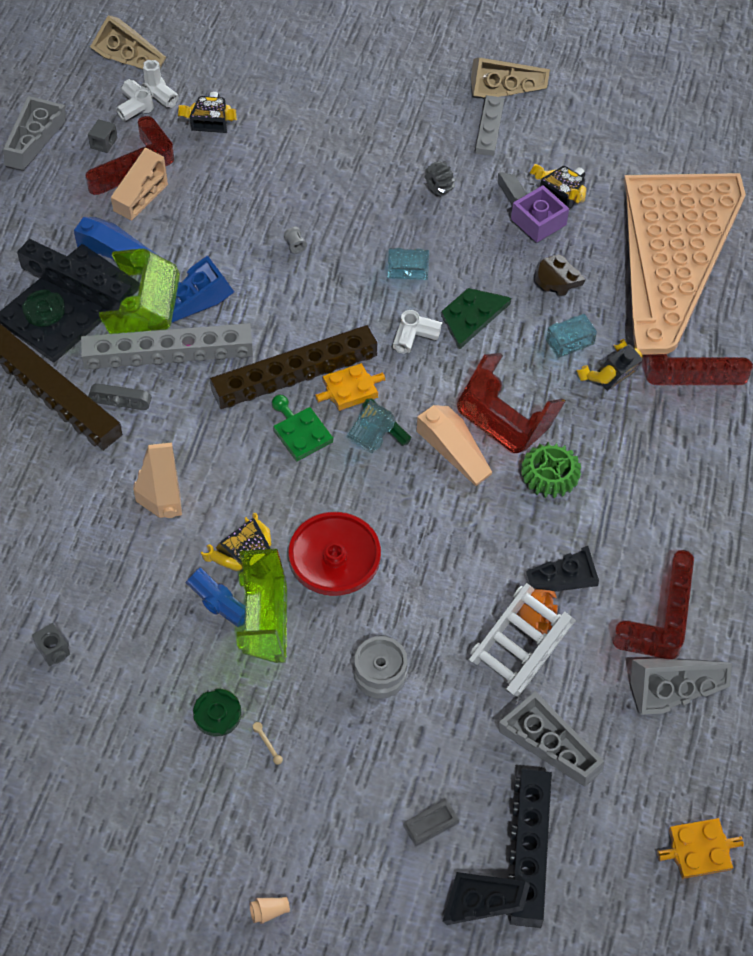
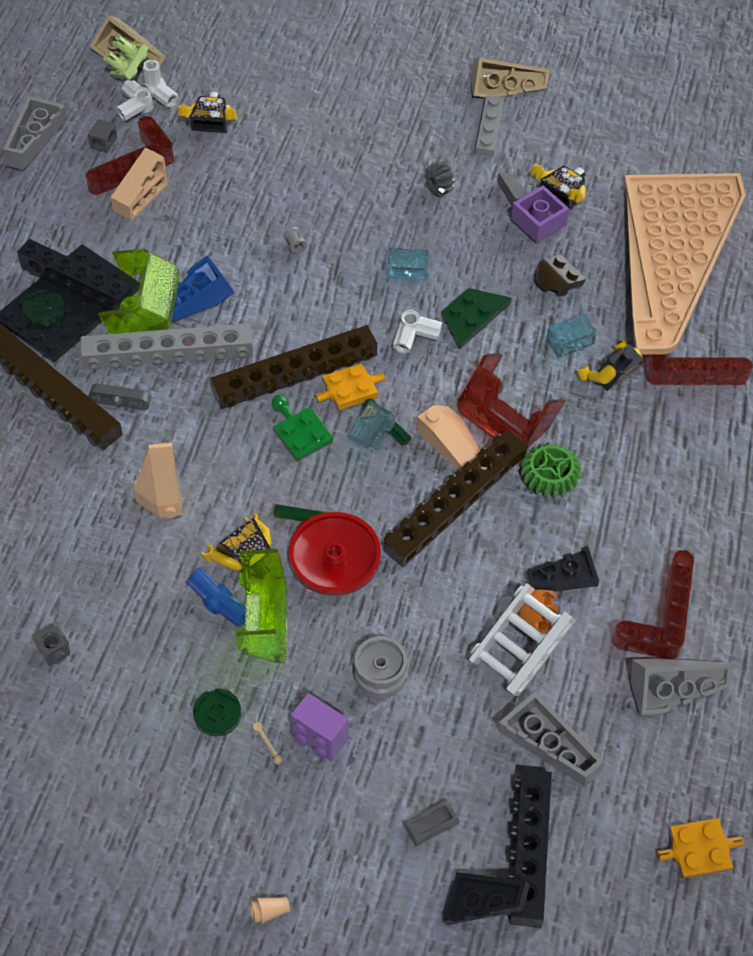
(104, 237): blue wedge -> none
(126, 65): none -> yellowish green plate
(294, 513): none -> dark green axle
(319, 727): none -> medium lavender brick
(403, 550): none -> dark brown brick

